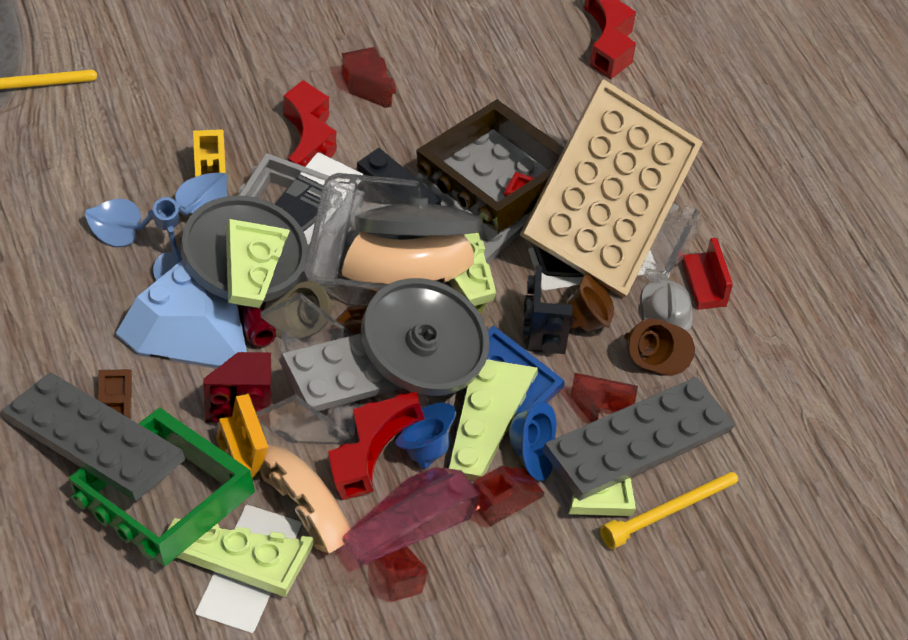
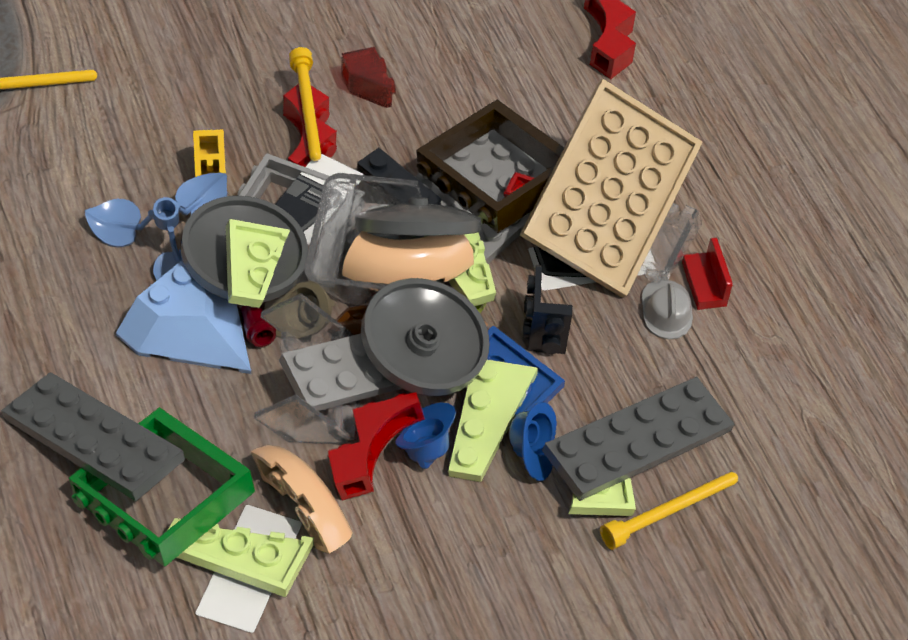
(116, 390): reddish brown slope -> none
(238, 376): dark red slope -> none
(242, 435): light orange slope -> none
(301, 63): none -> yellow piece
(403, 573): clear red slope -> none
(413, 512): clear pink wedge -> none
(505, 492): clear red slope -> none
(591, 305): reddish brown piece -> none
(595, 393): clear red slope -> none
(660, 346): reddish brown piece -> none

